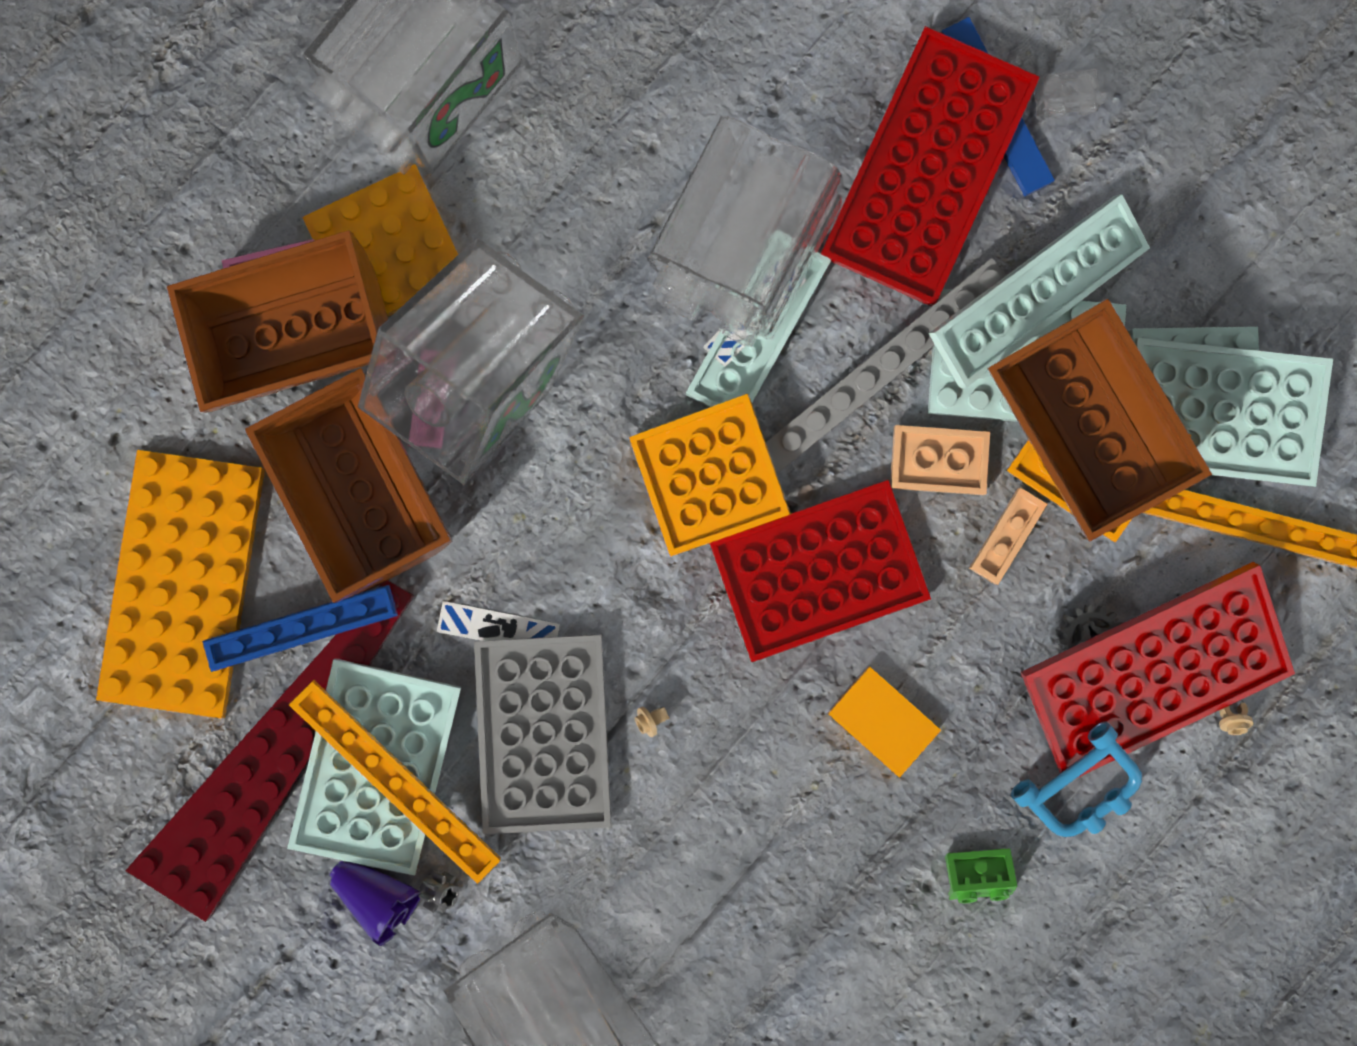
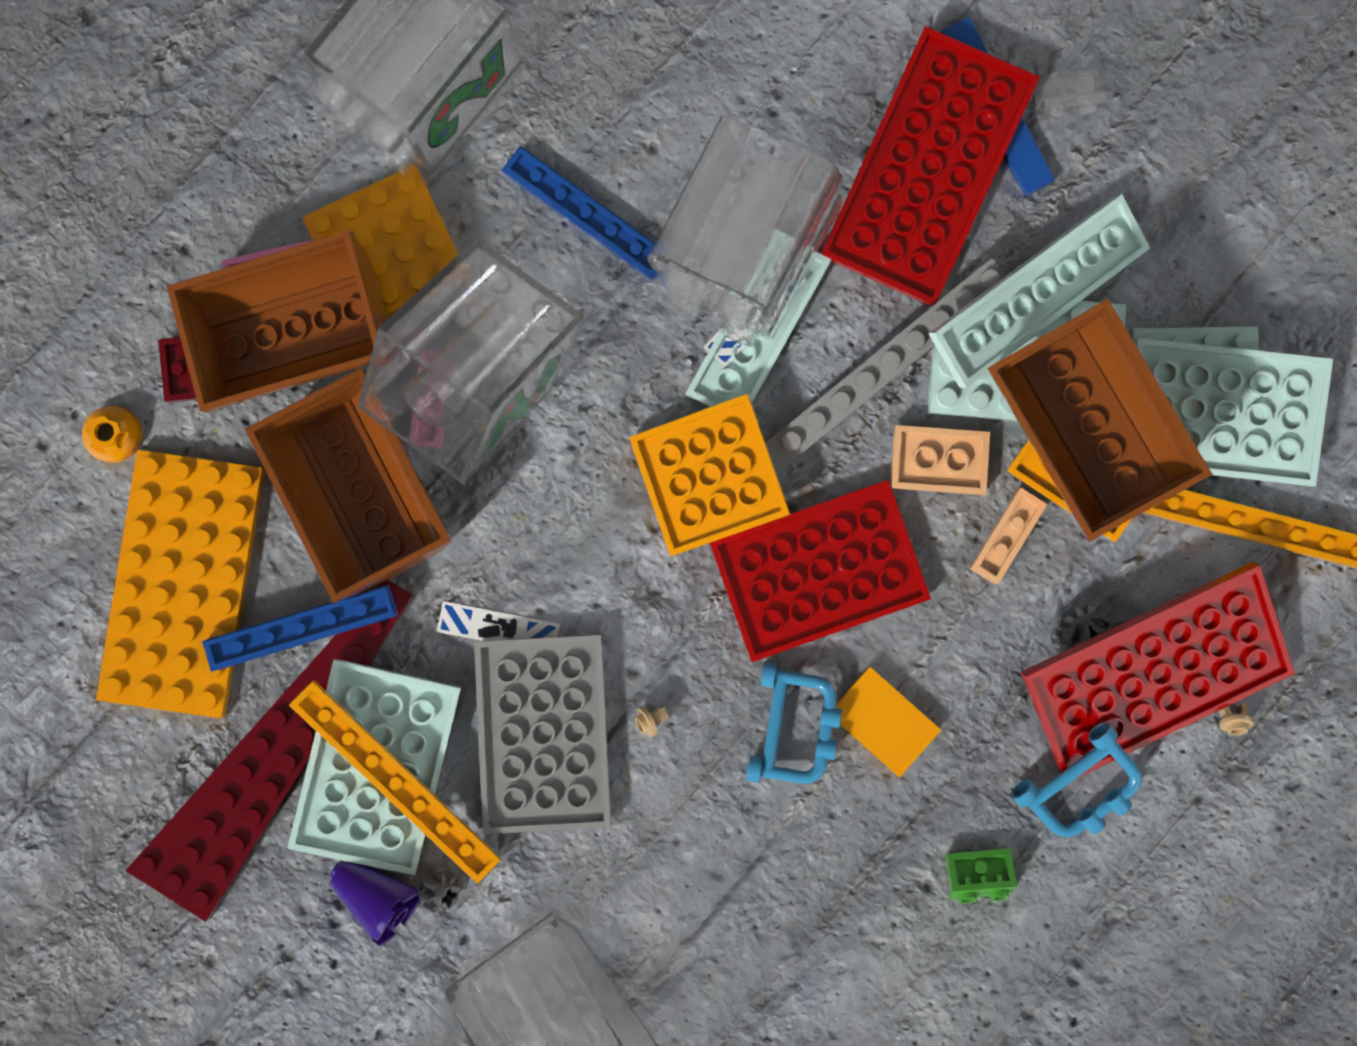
(126, 434): none -> light orange piece
(175, 372): none -> dark red plate
(581, 210): none -> blue tile
(830, 718): none -> dark azure bar

